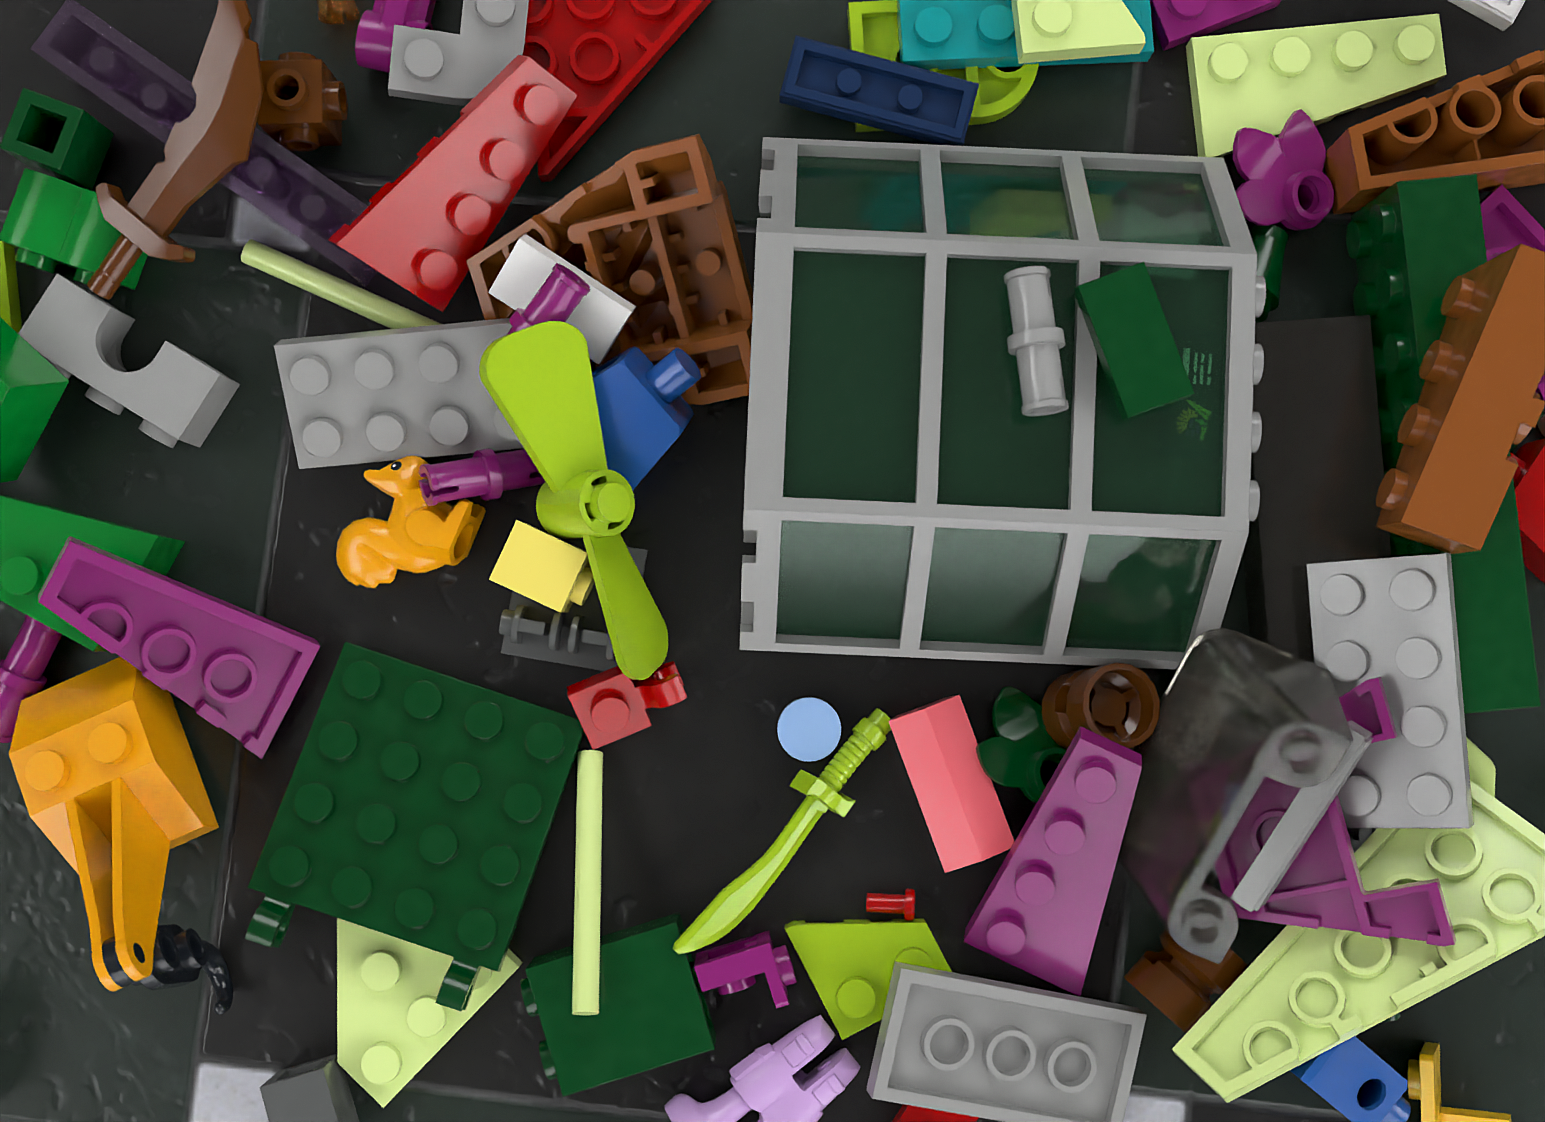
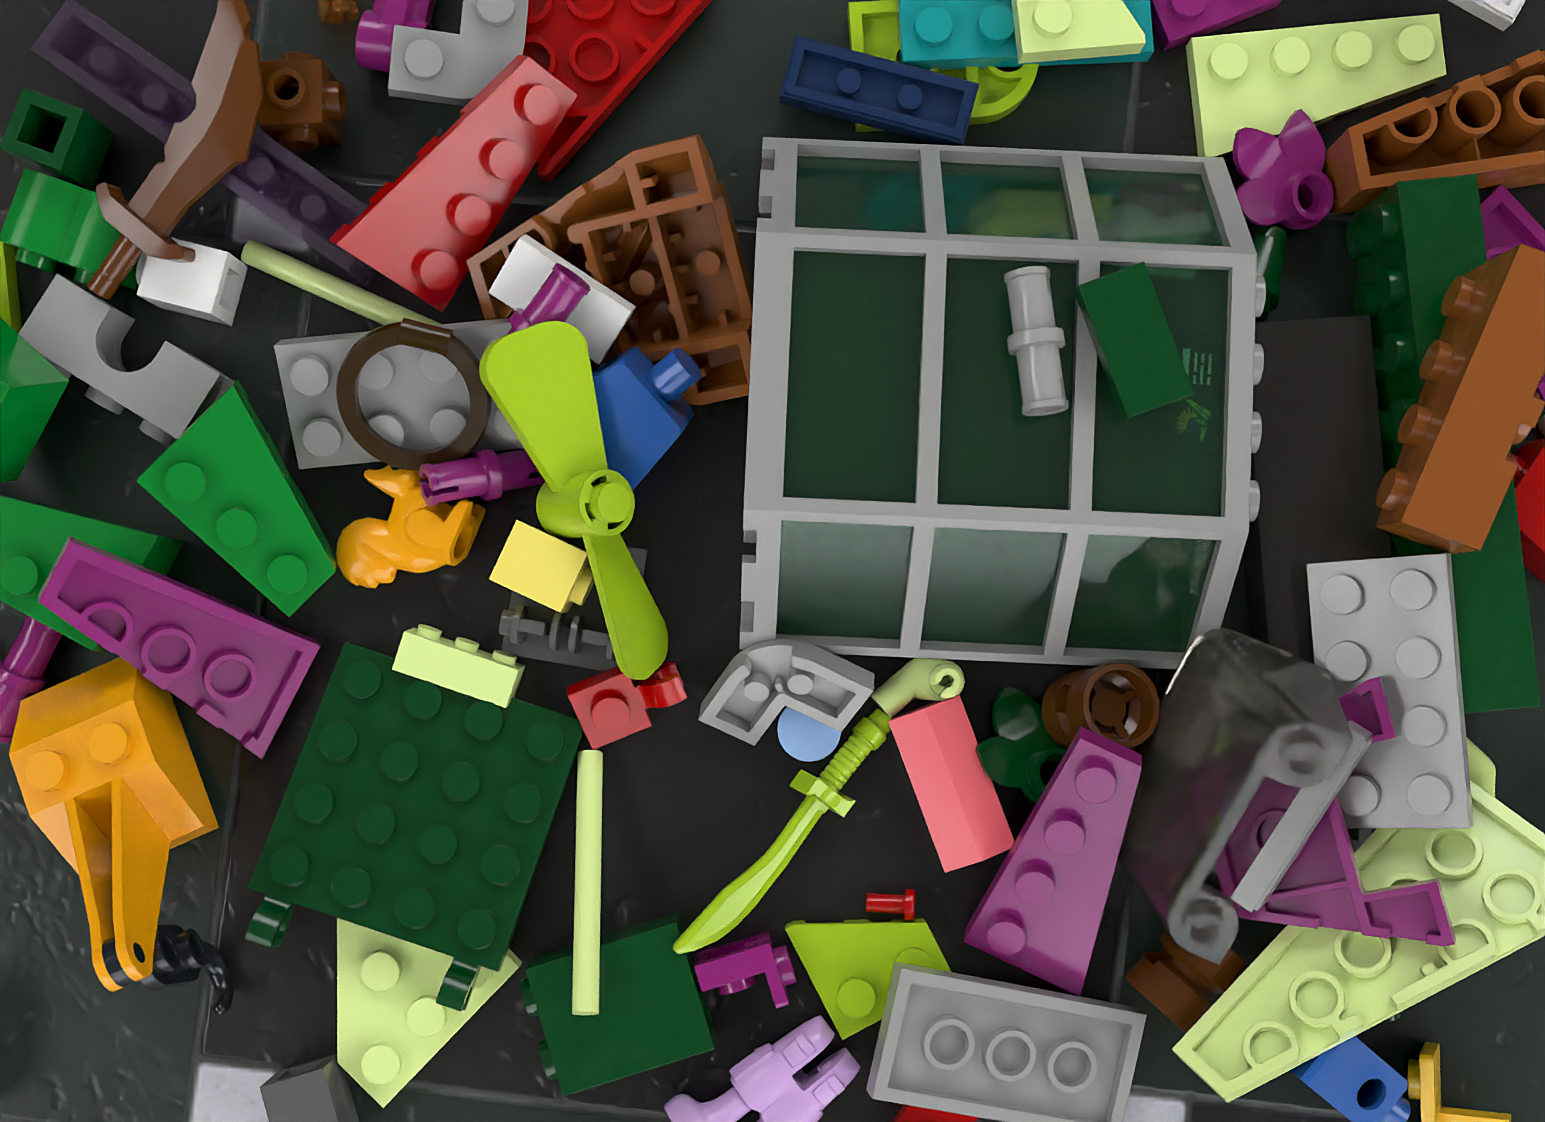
(201, 289): none -> white brick
(242, 502): none -> green wedge
(426, 338): none -> dark brown piece
(458, 665): none -> yellowish green piece
(781, 675): none -> light grey plate
(919, 680): none -> yellowish green arm

